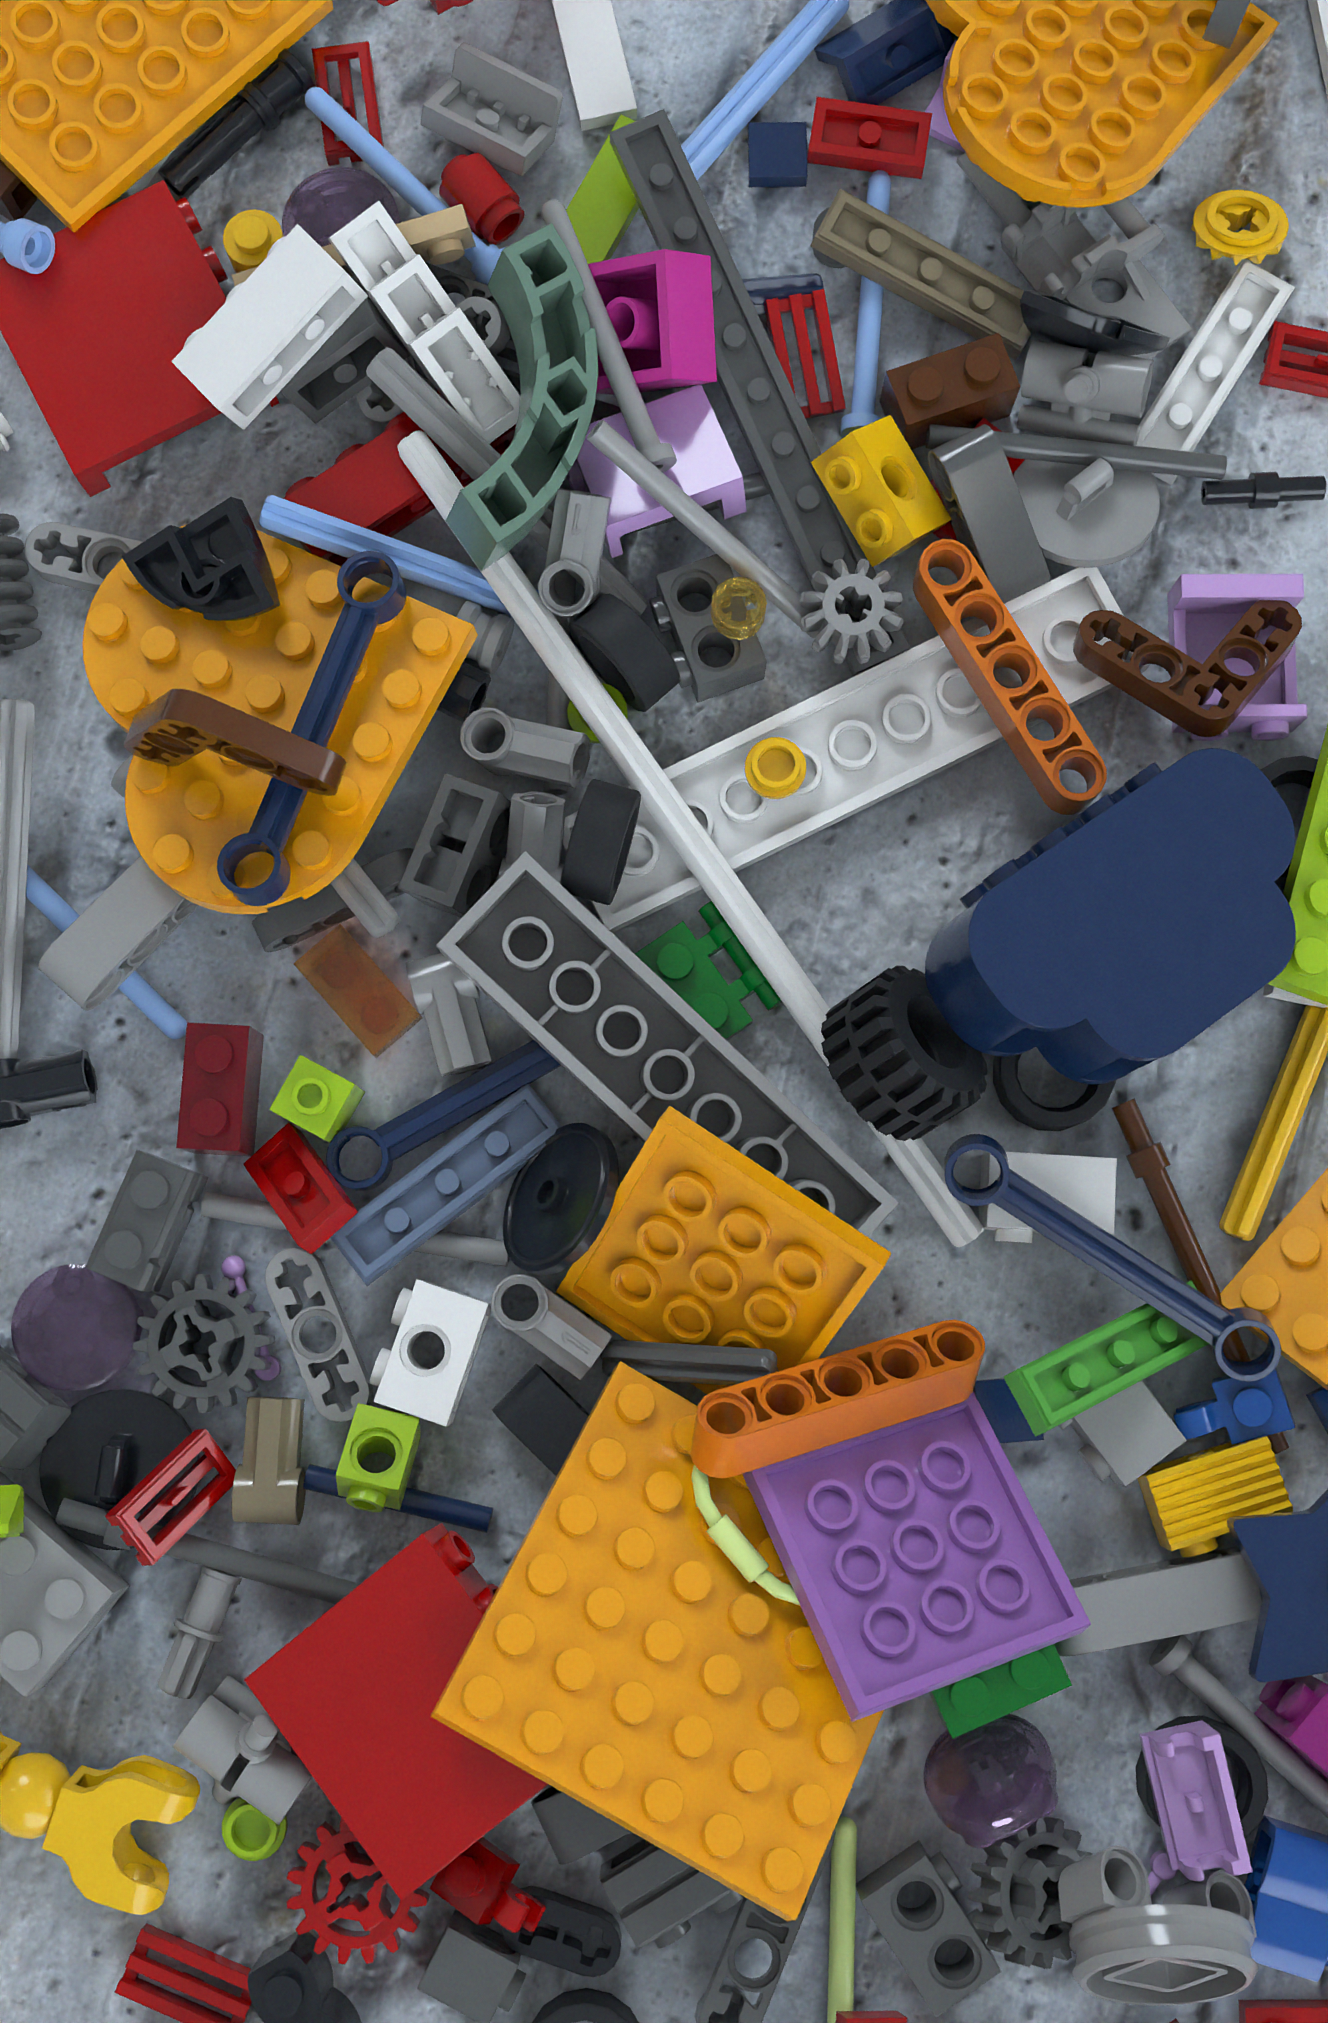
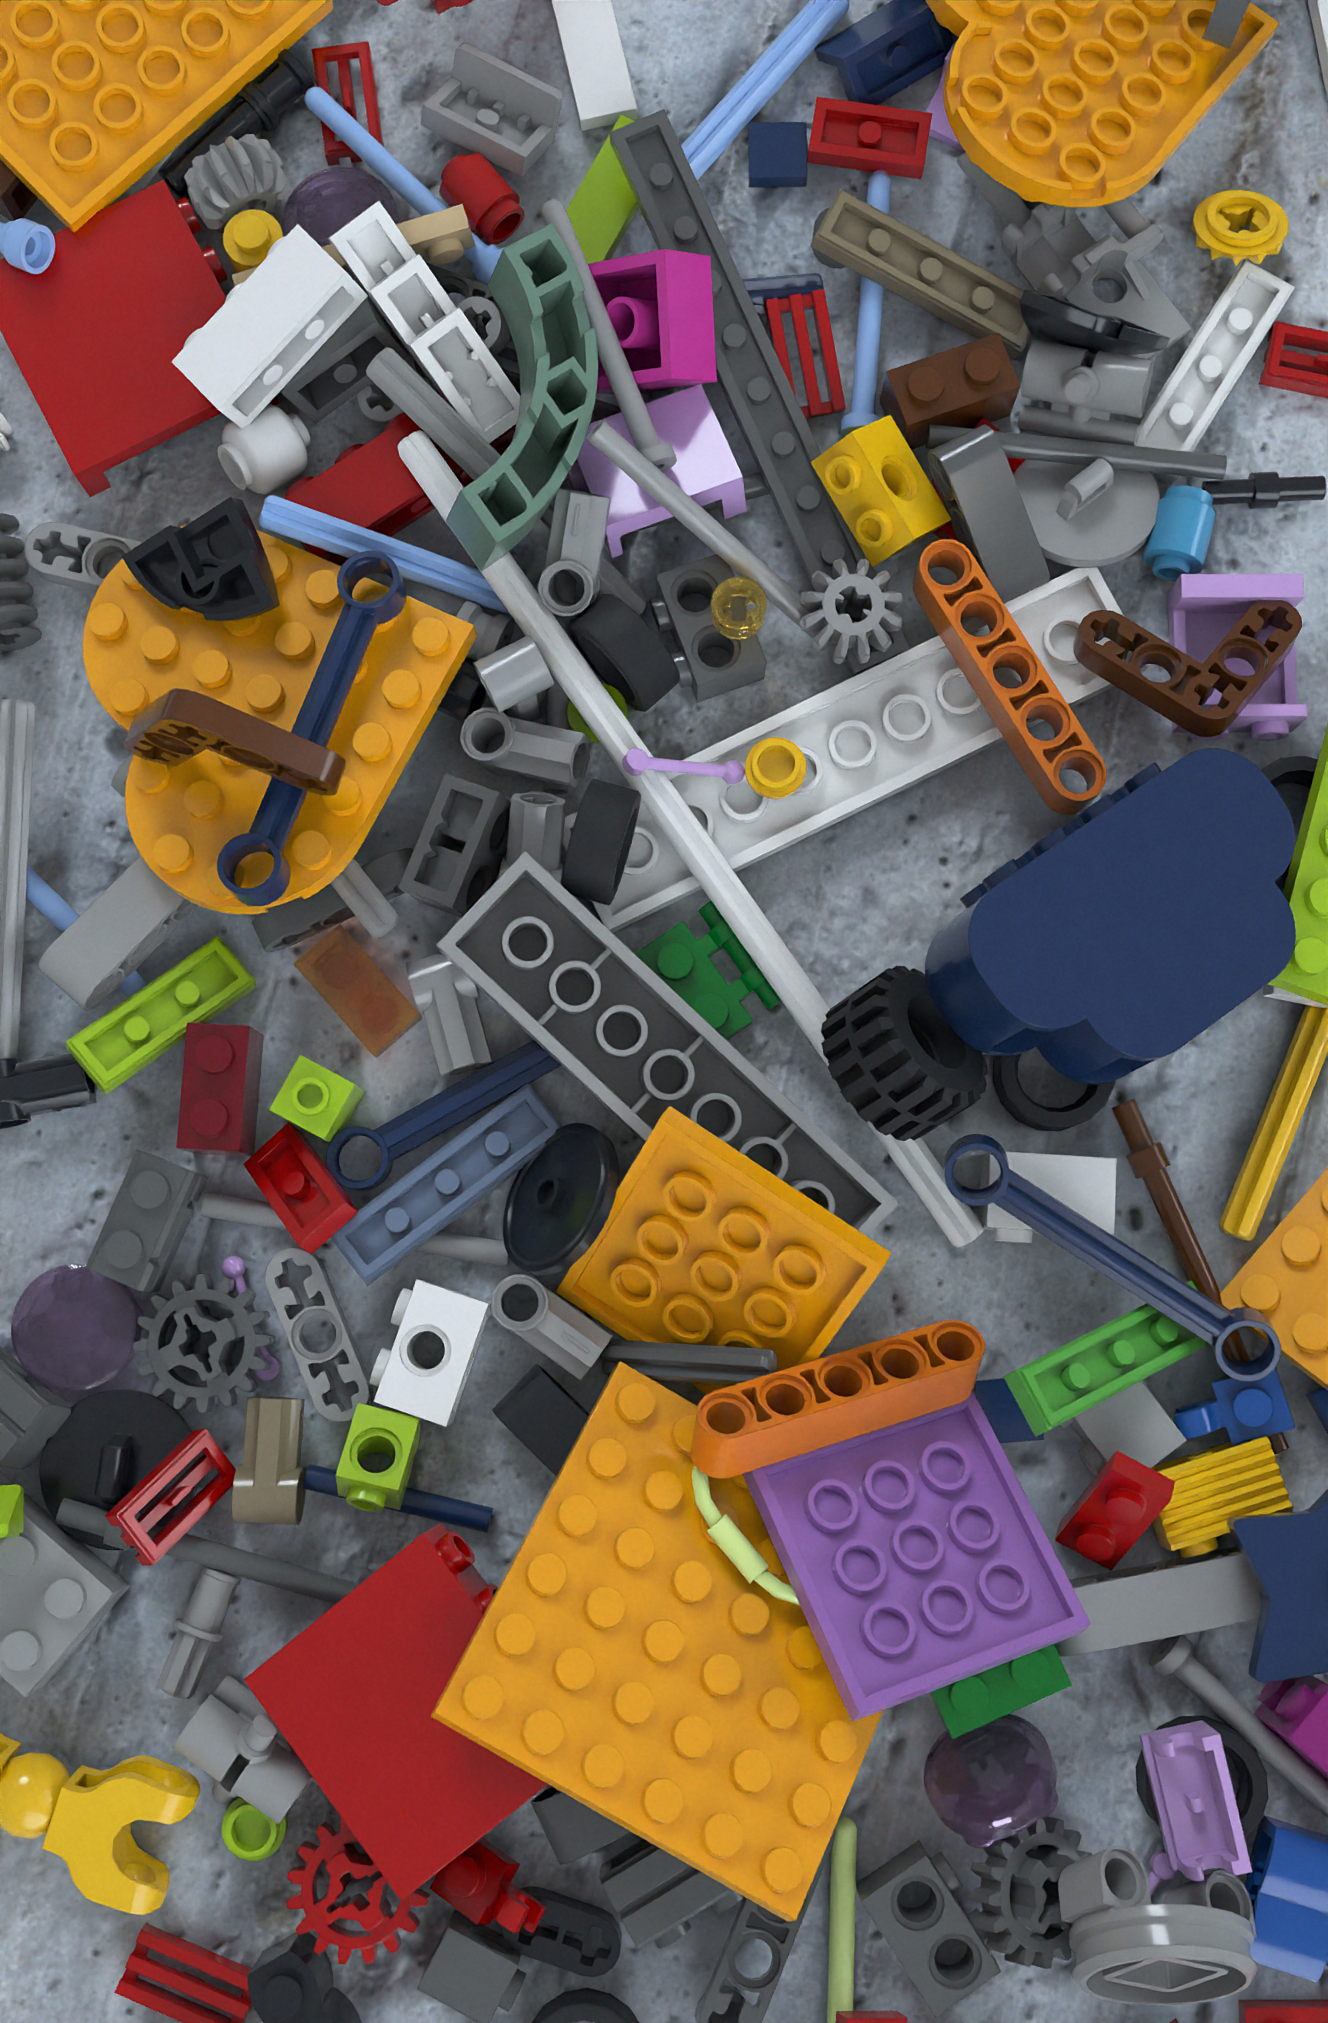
(158, 1015): none -> lime tile
(236, 179): none -> light grey gear
(265, 451): none -> white head
(516, 679): none -> light grey piece
(637, 761): none -> lavender hinge
(1114, 1510): none -> red plate
(1180, 532): none -> dark azure brick

